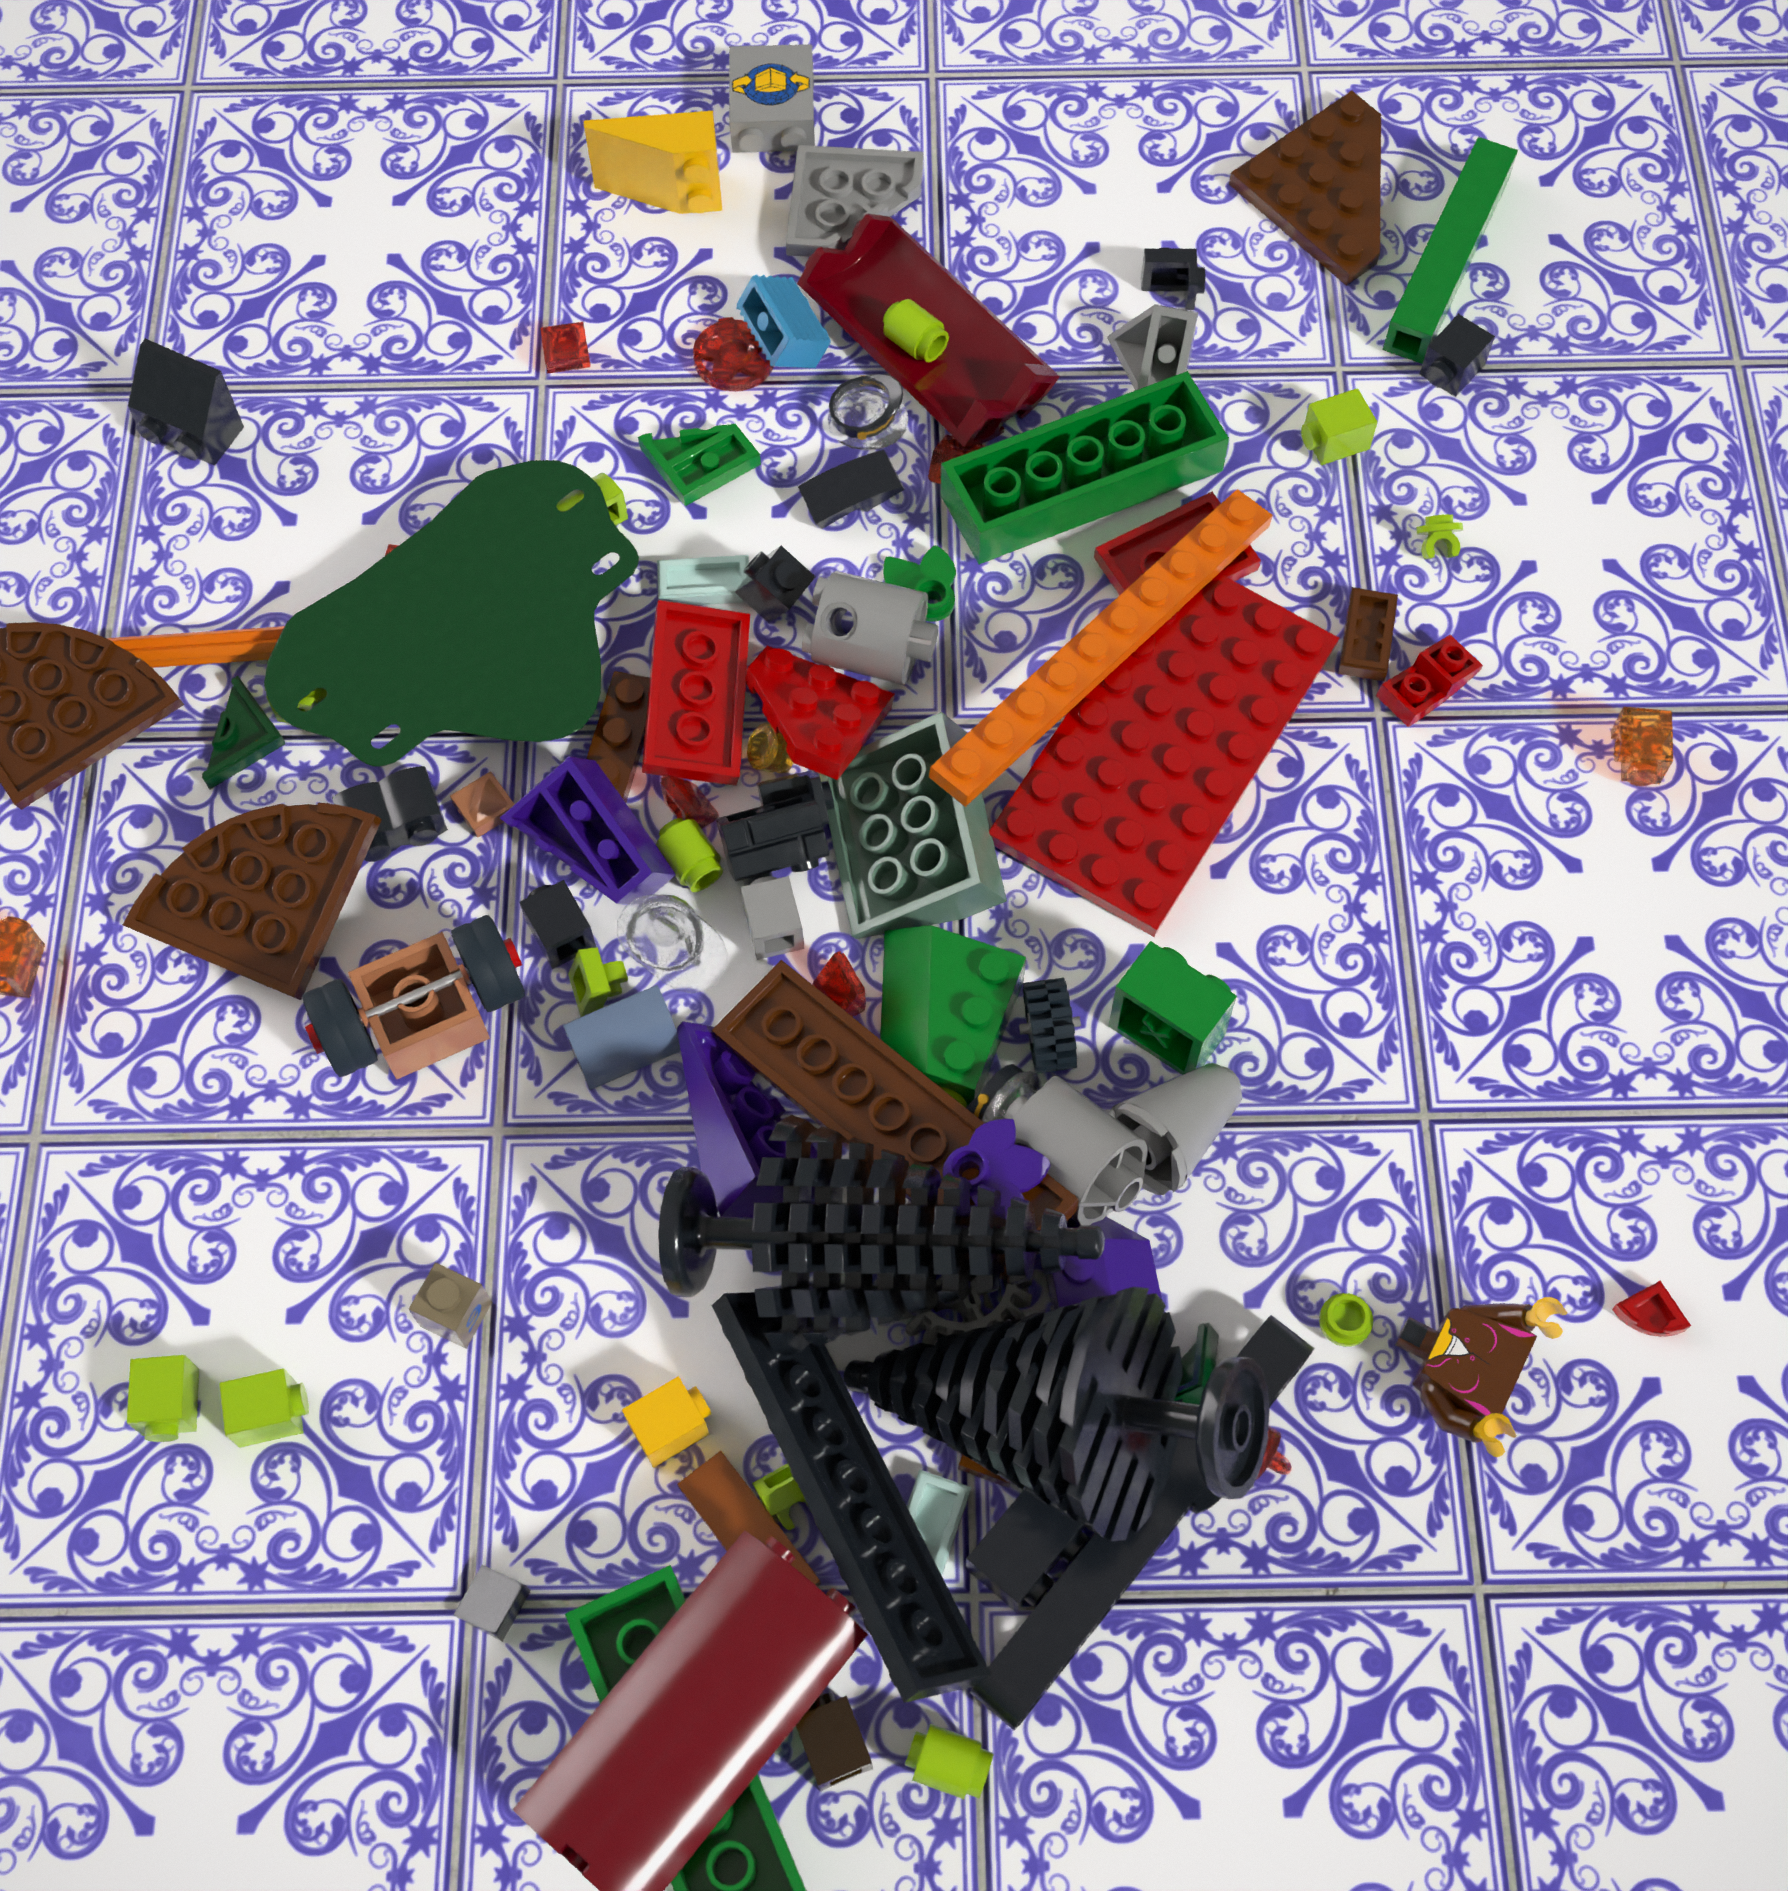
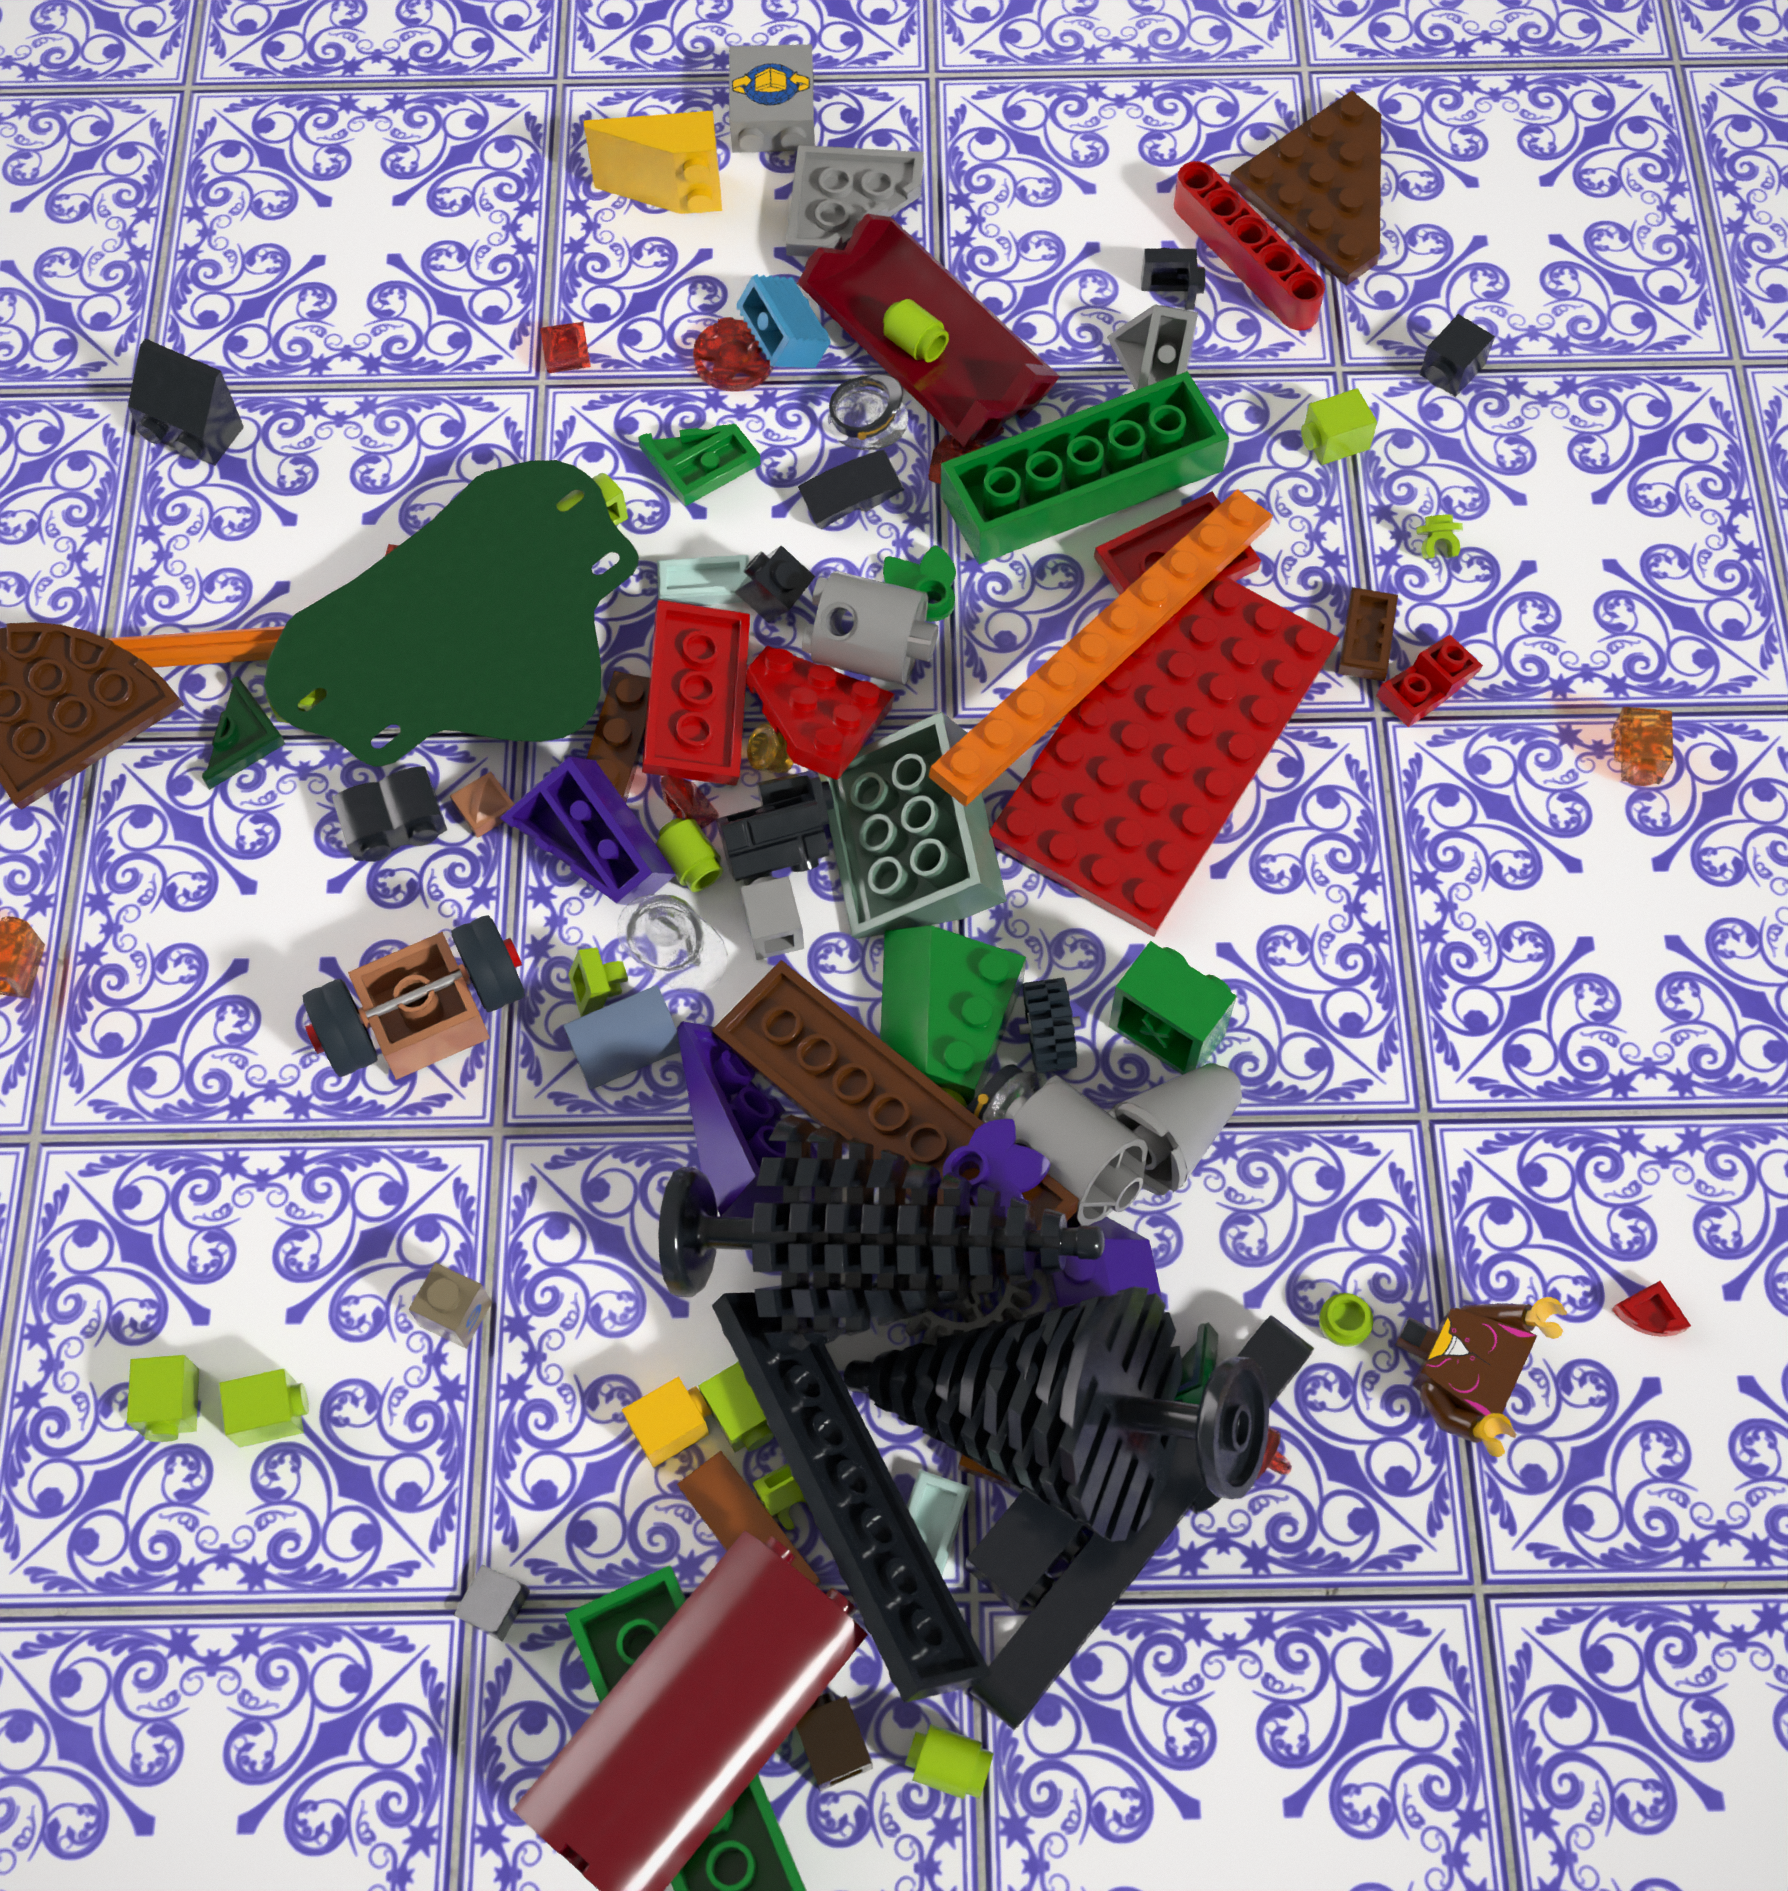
(260, 891): reddish brown plate -> none
(557, 923): black brick -> none
(736, 1409): none -> lime brick
(842, 984): clear red slope -> none
(1248, 246): none -> red beam
(1450, 250): green brick -> none

